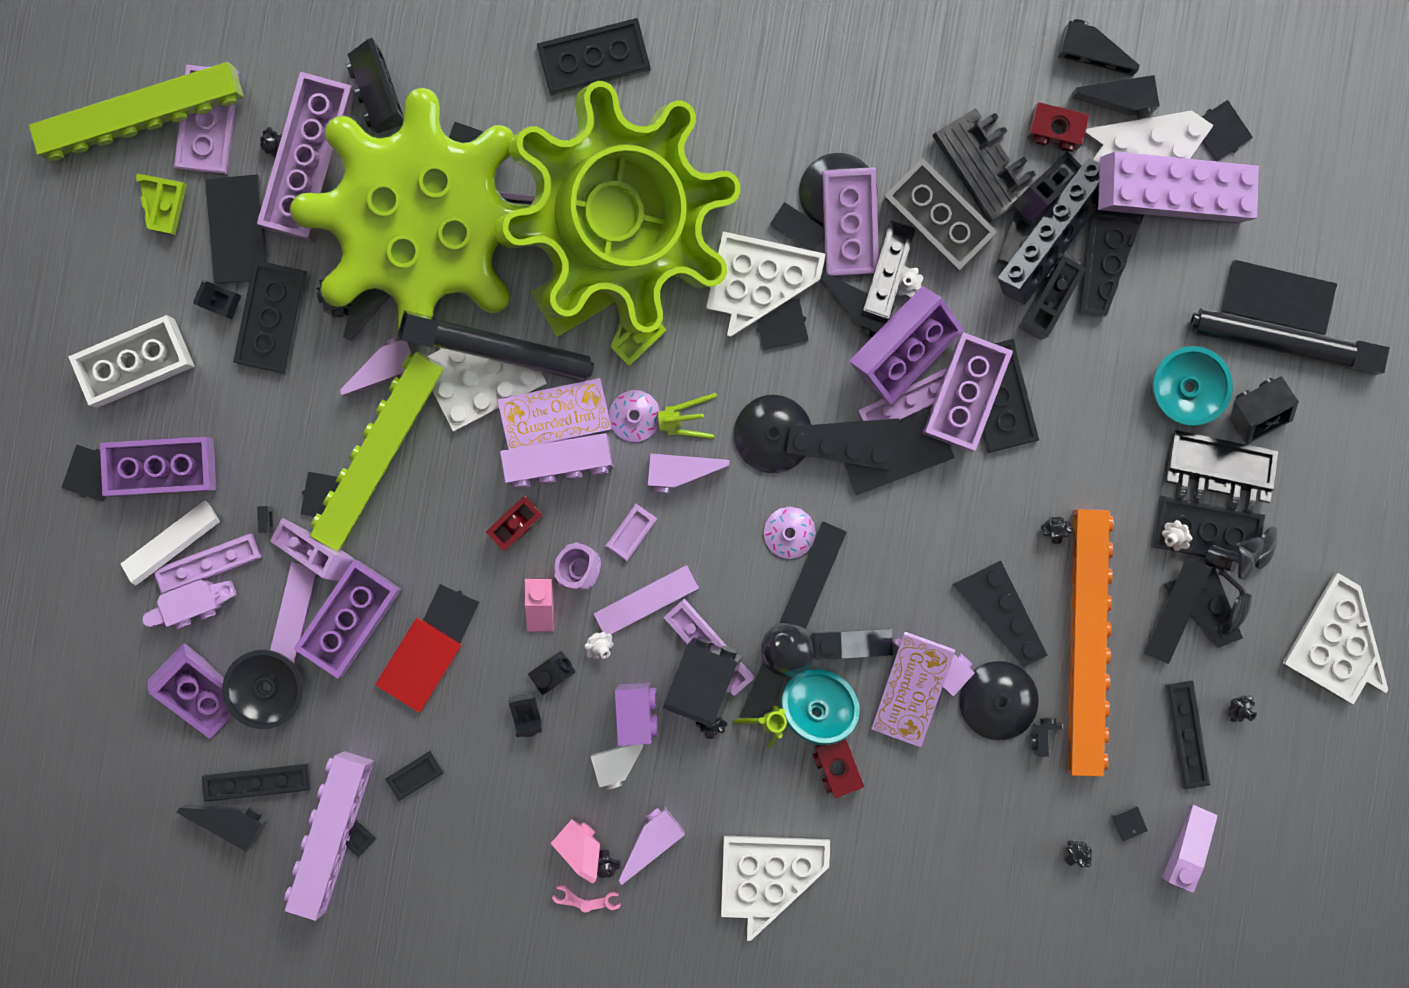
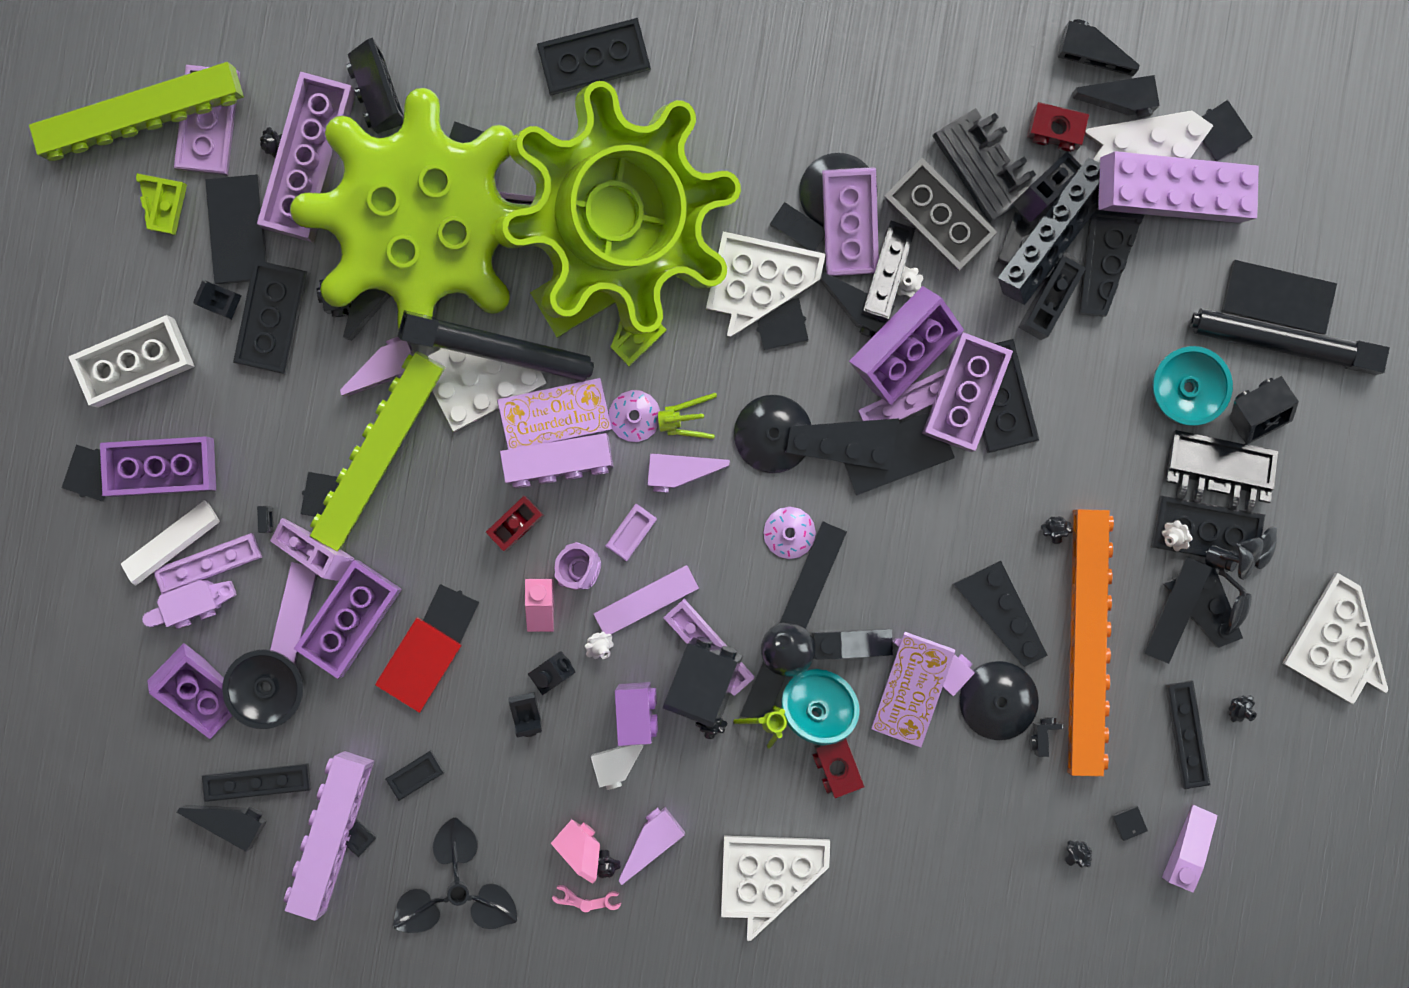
(492, 907): none -> black plant

